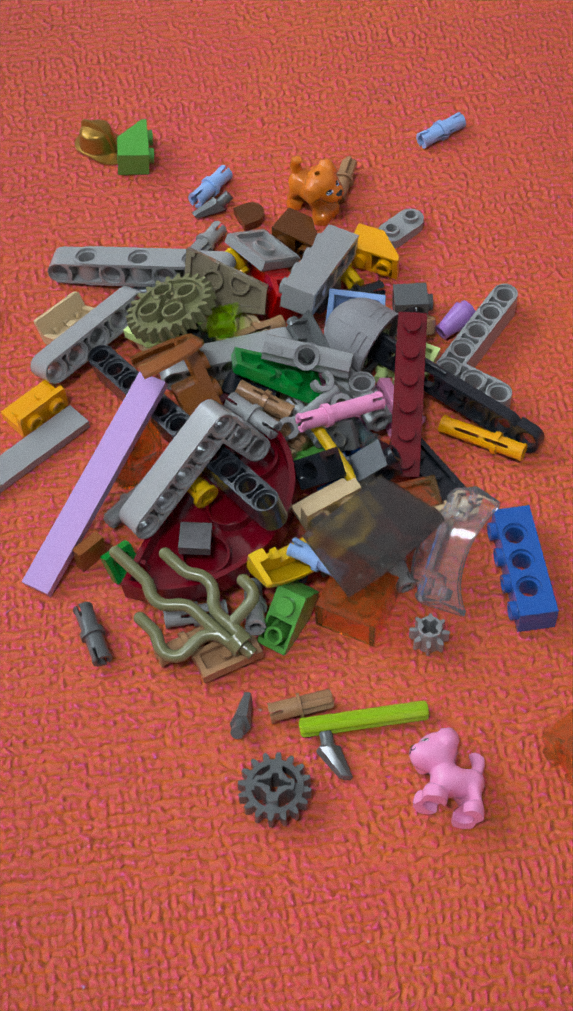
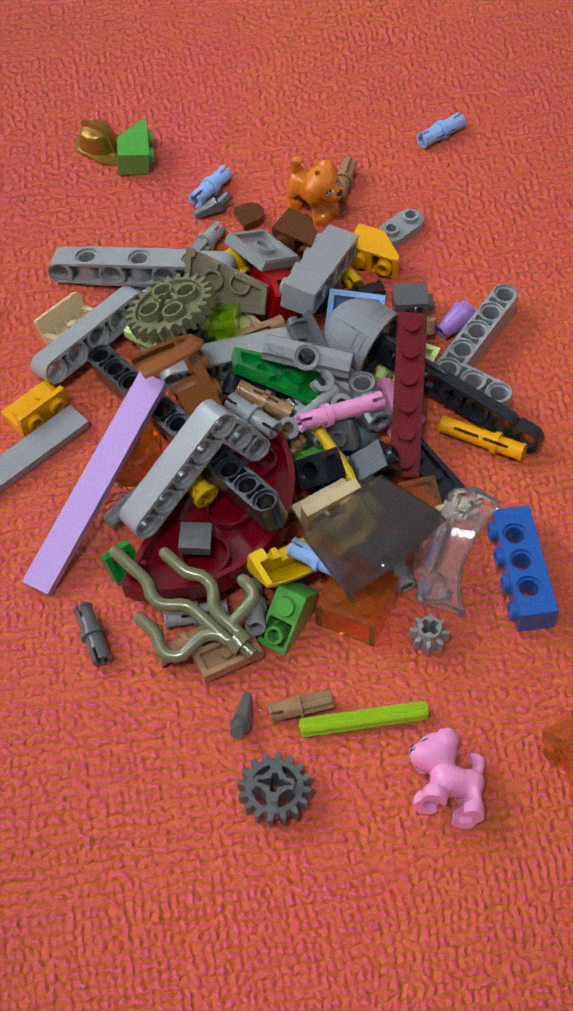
(89, 551): dark orange tile -> none
(333, 756): dark grey bar -> none

